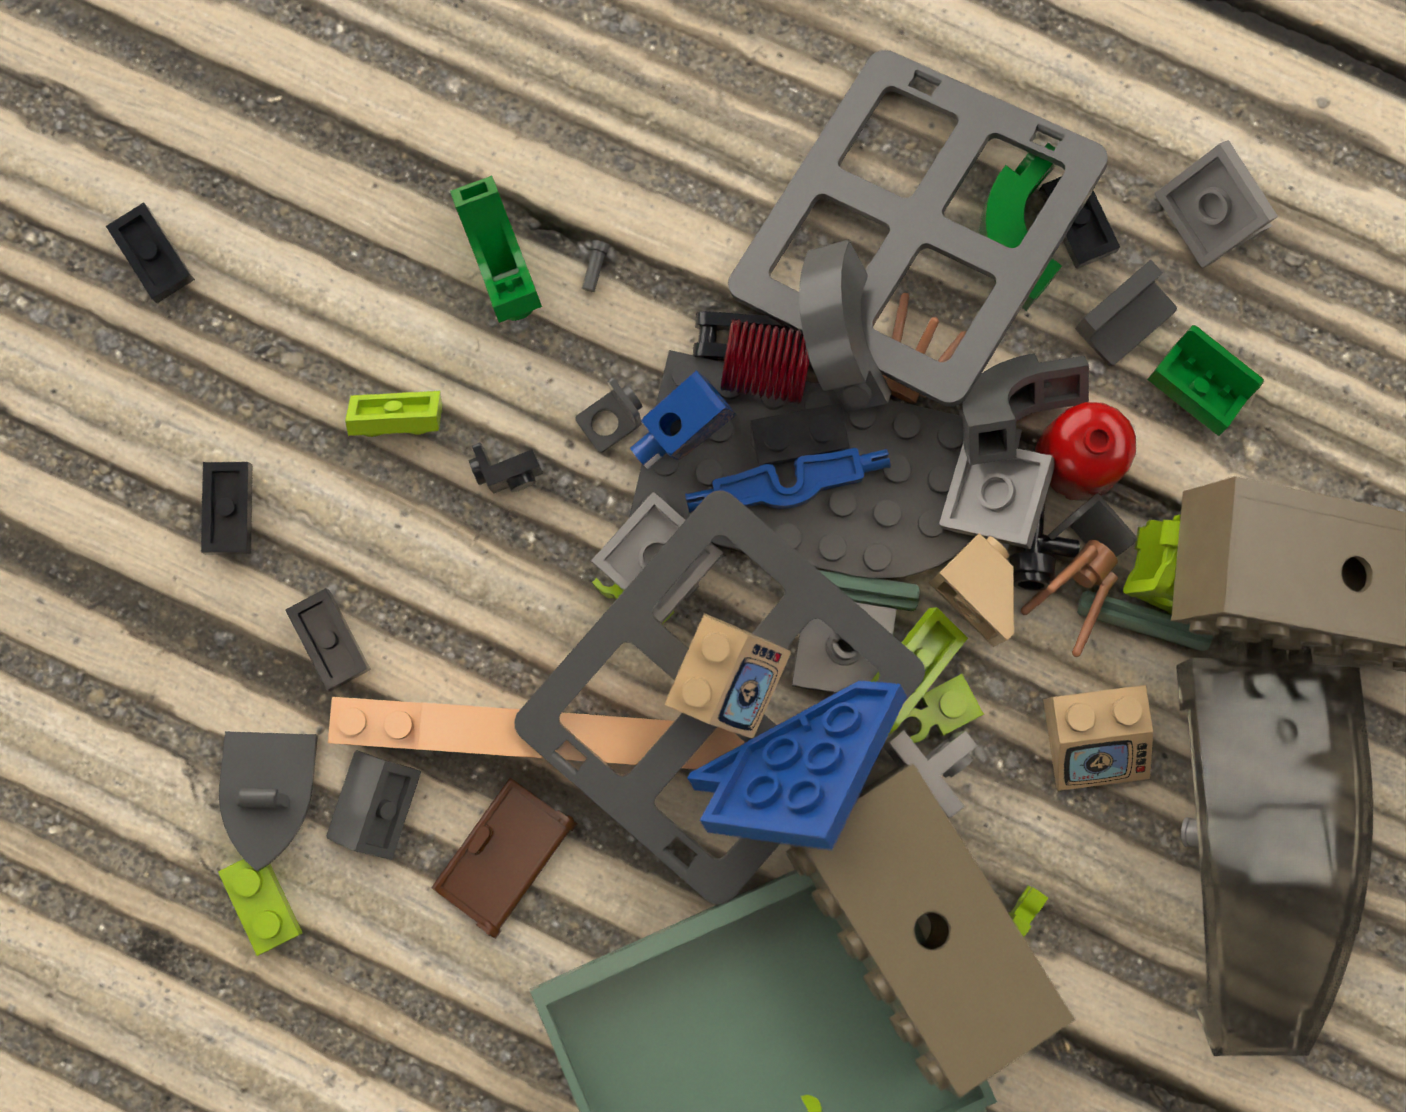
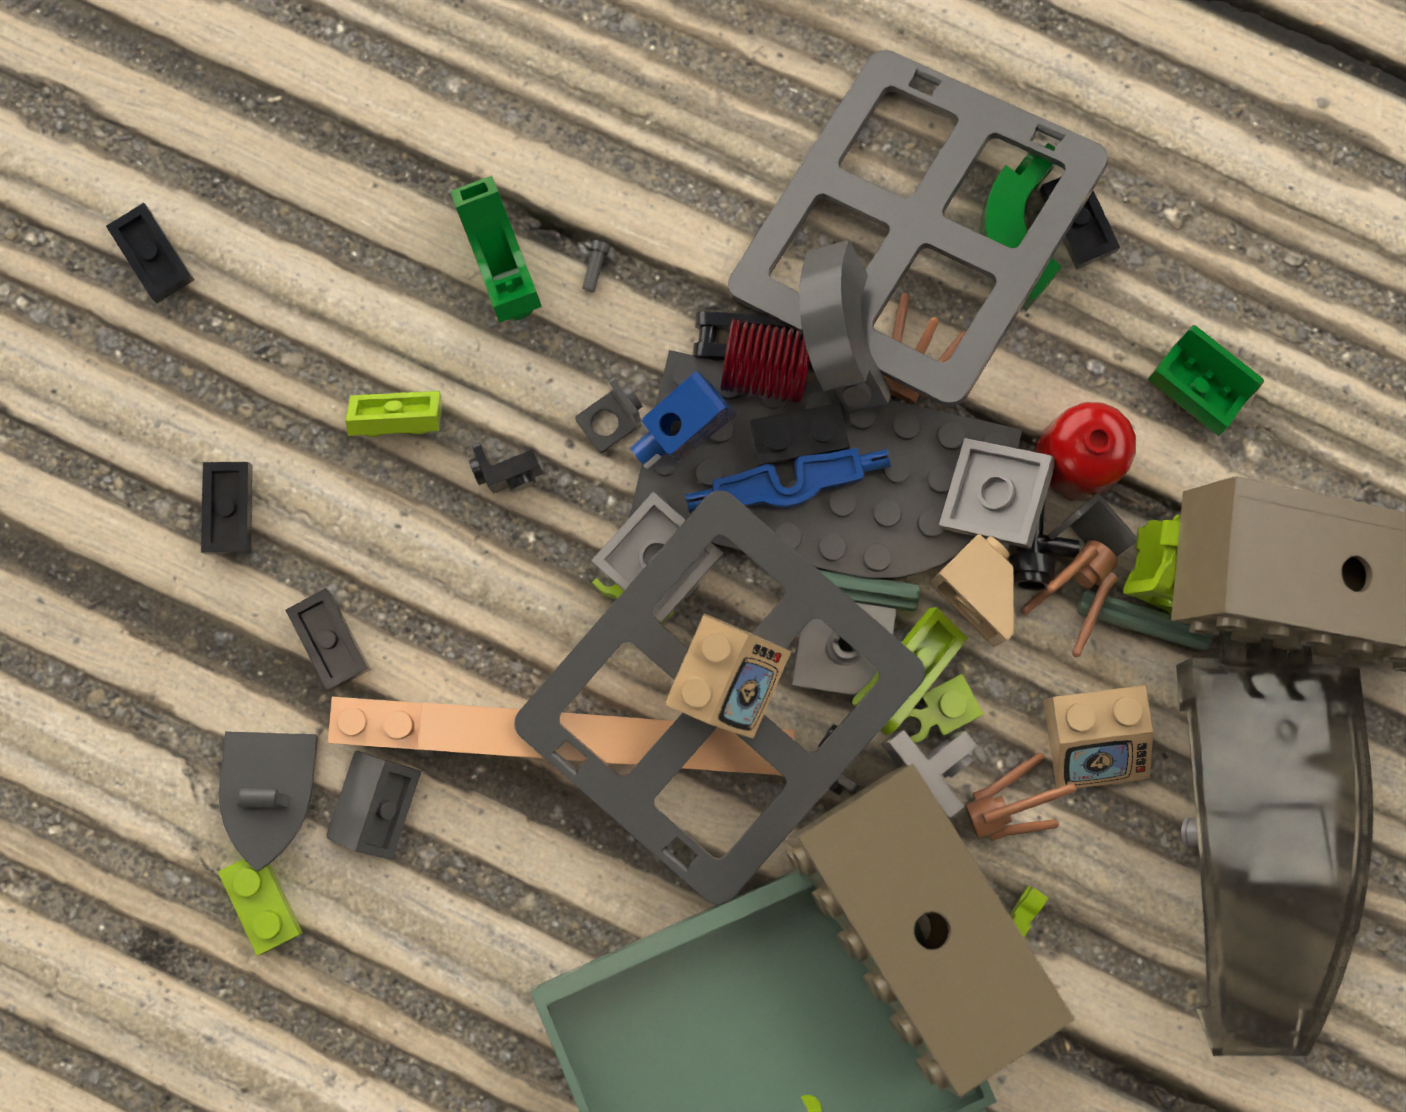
(509, 860): reddish brown door -> none
(803, 773): blue wing -> none
(991, 814): none -> nougat plant
(1012, 392): dark grey arch -> none
(1127, 315): dark grey panel -> none
(1216, 204): light grey bracket -> none

